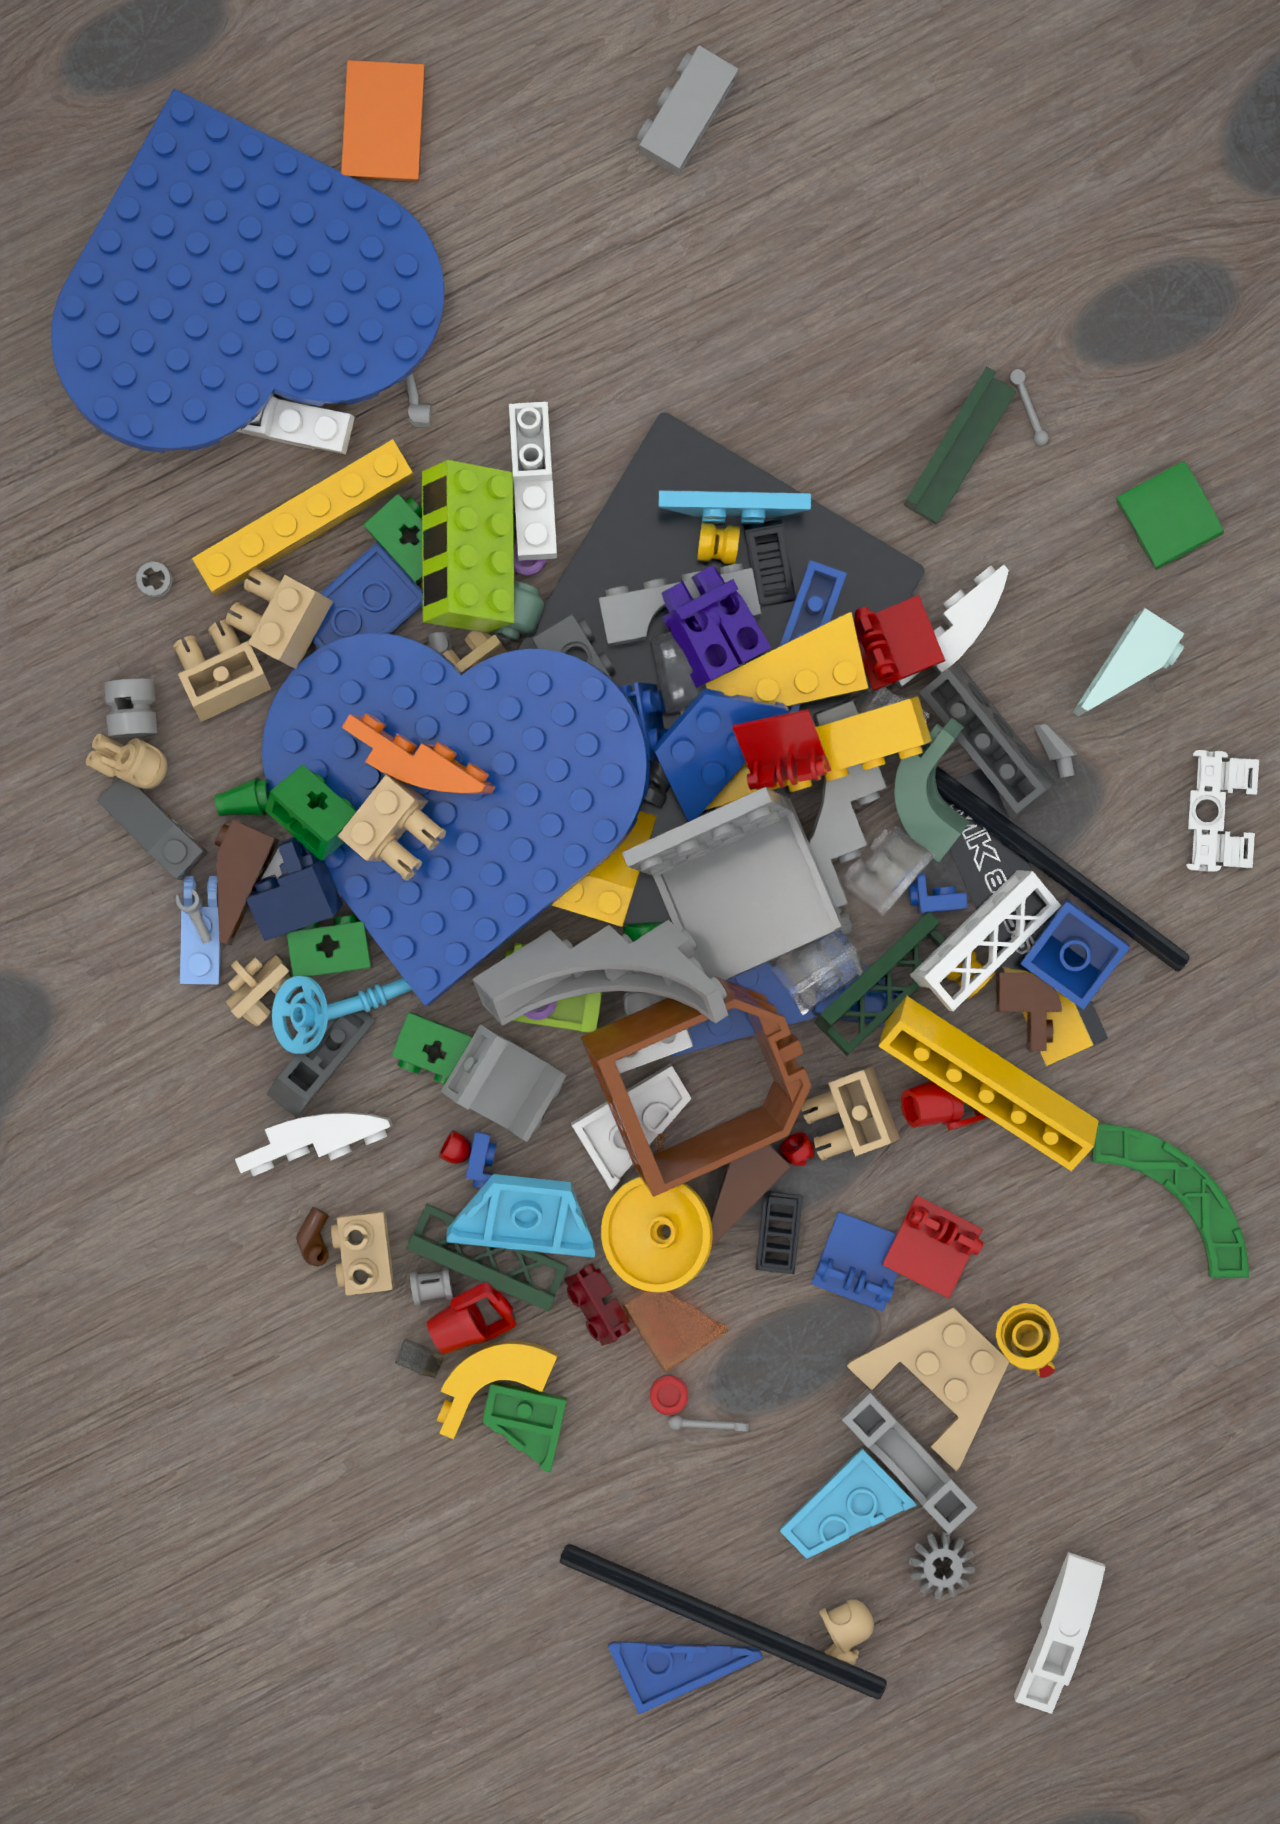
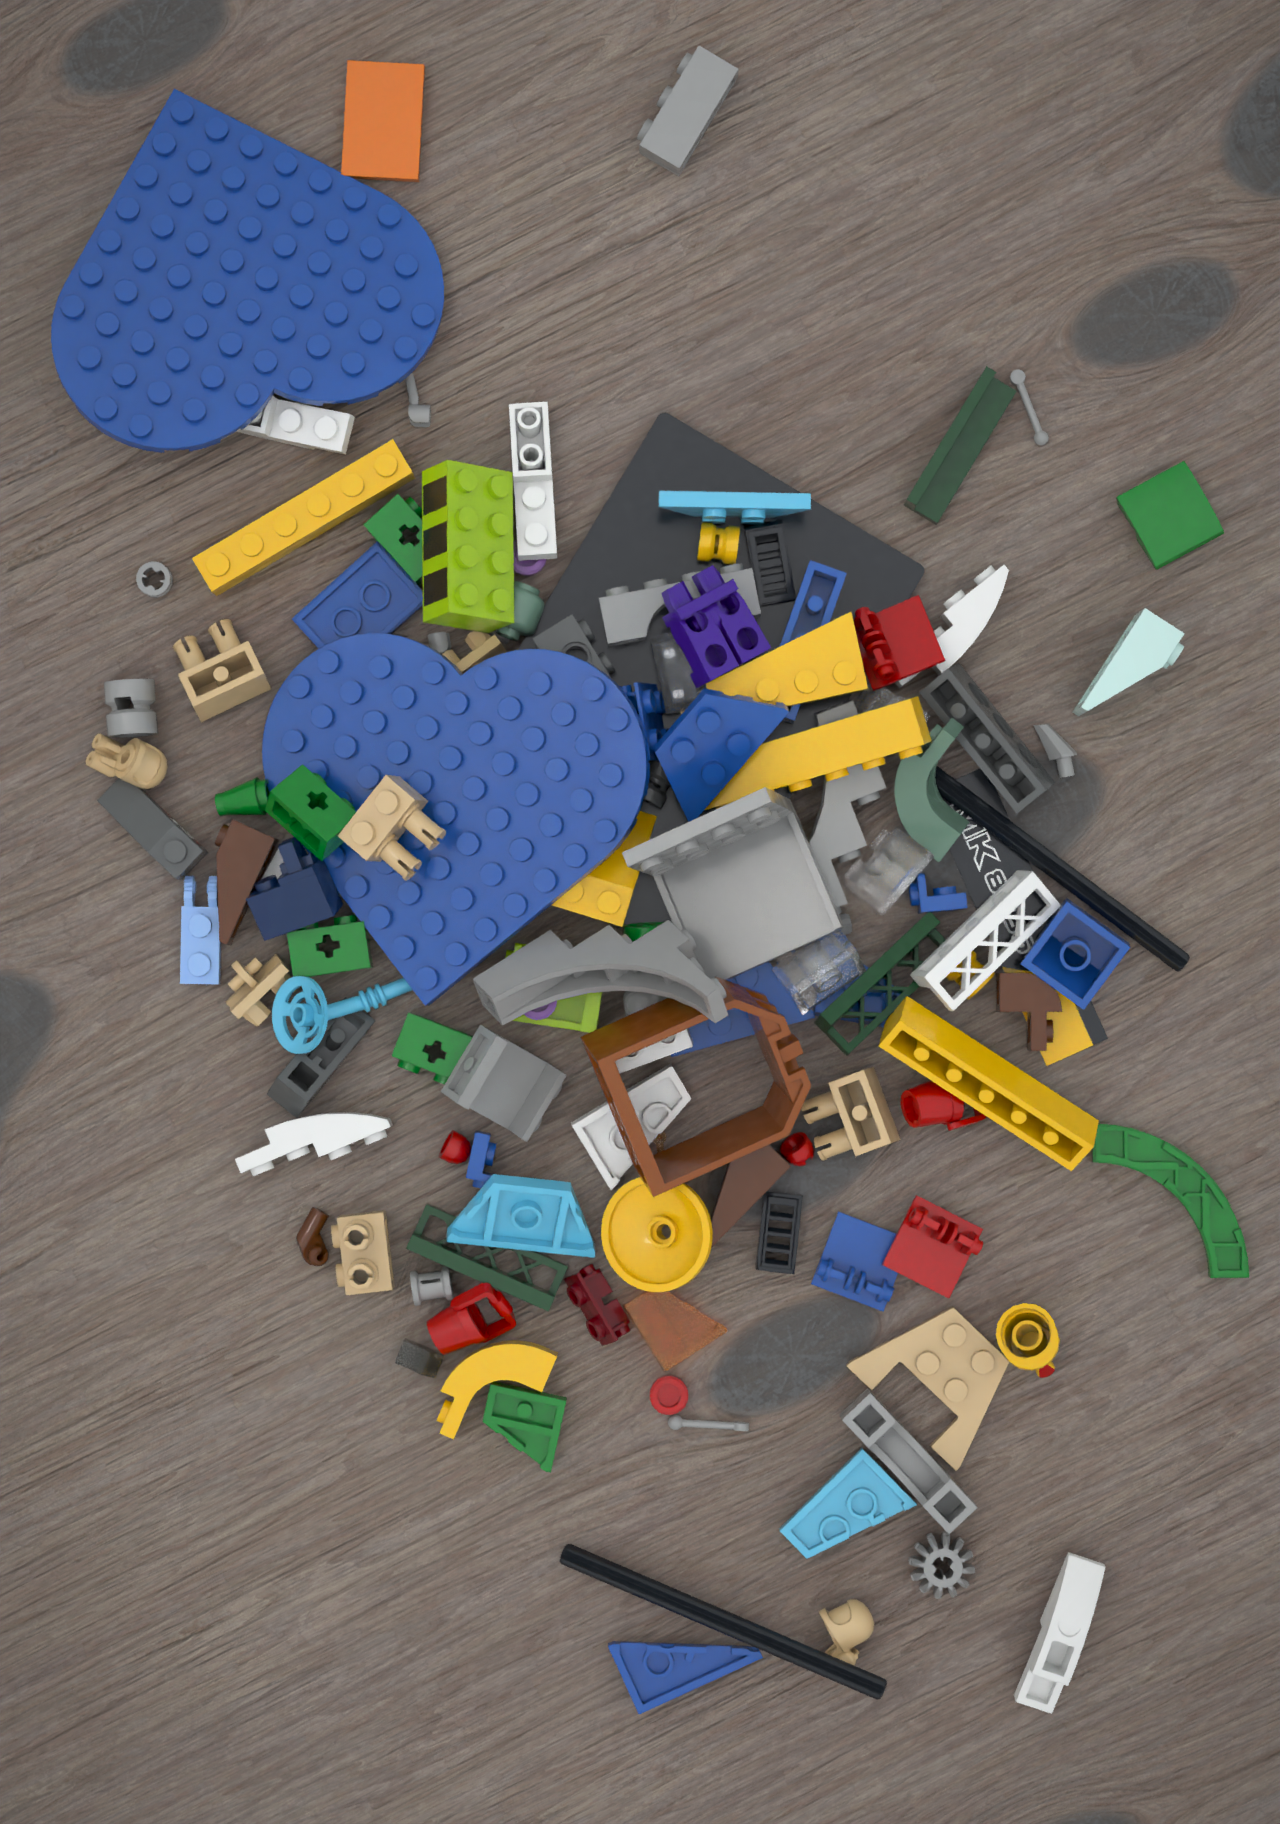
(195, 915): light grey hand -> none
(288, 620): tan brick -> none
(427, 768): orange slope -> none
(782, 750): red hinge -> none
(1207, 843): white piece -> none

